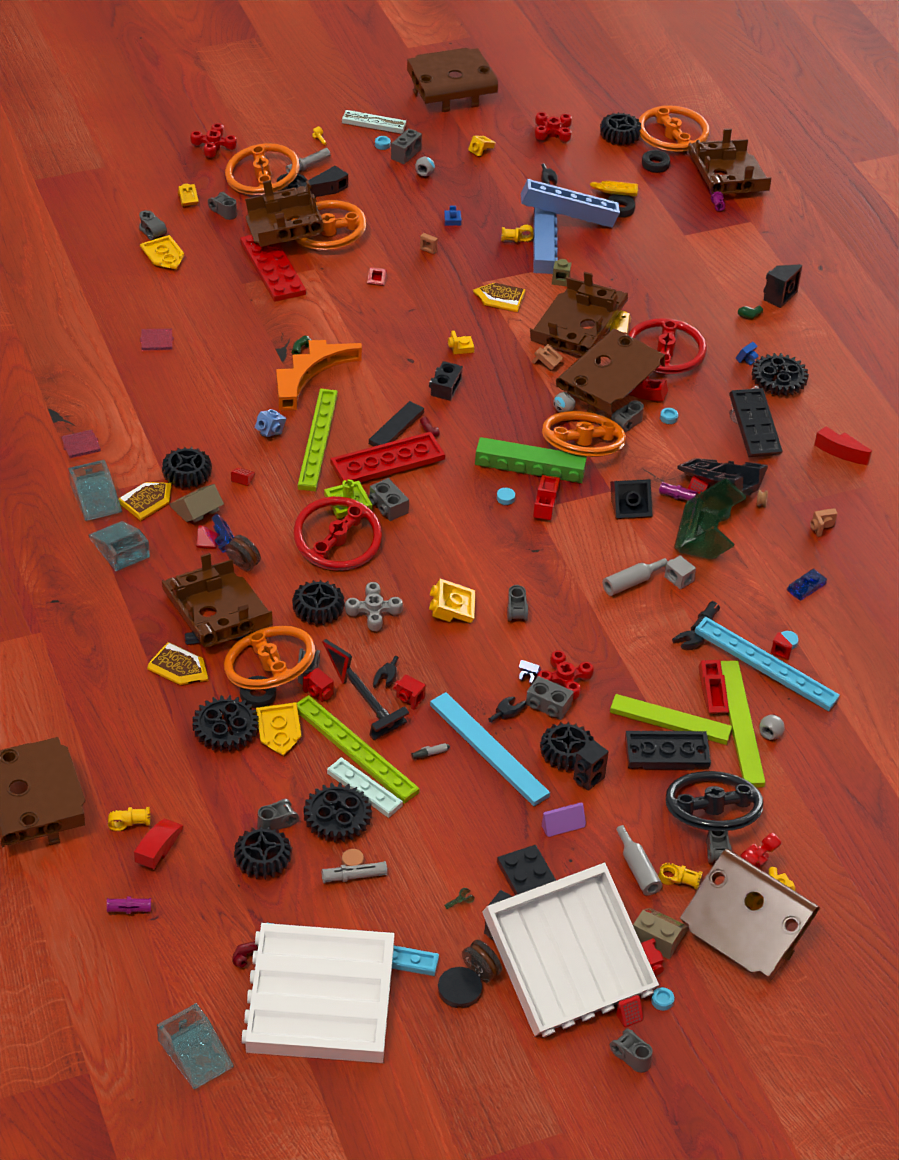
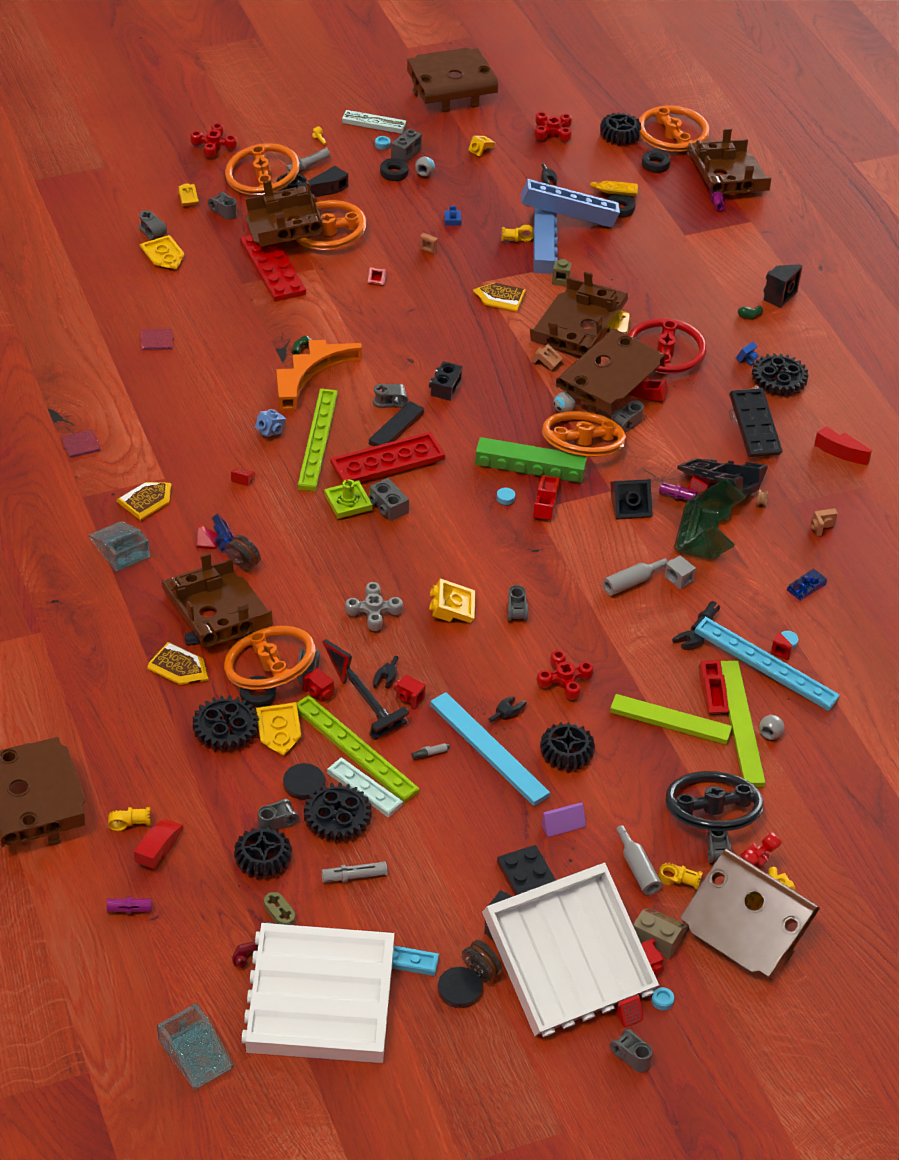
(94, 490): clear light blue slope -> none
(186, 467): black gear -> none
(198, 503): dark tan slope -> none
(276, 912): none -> olive beam
(302, 780): none -> black tile
(306, 602): black gear -> none
(337, 533): red piece -> none
(352, 857): nougat tile -> none
(392, 395): none -> dark grey piece
(394, 175): none -> black tyre
(428, 427): dark red arm -> none
(460, 344): yellow bracket -> none
(460, 898): hand -> none
(528, 669): tile -> none
(549, 698): dark grey brick -> none
(590, 765): brick -> none
(667, 750): black piece -> none
(669, 416): medium azure tile -> none

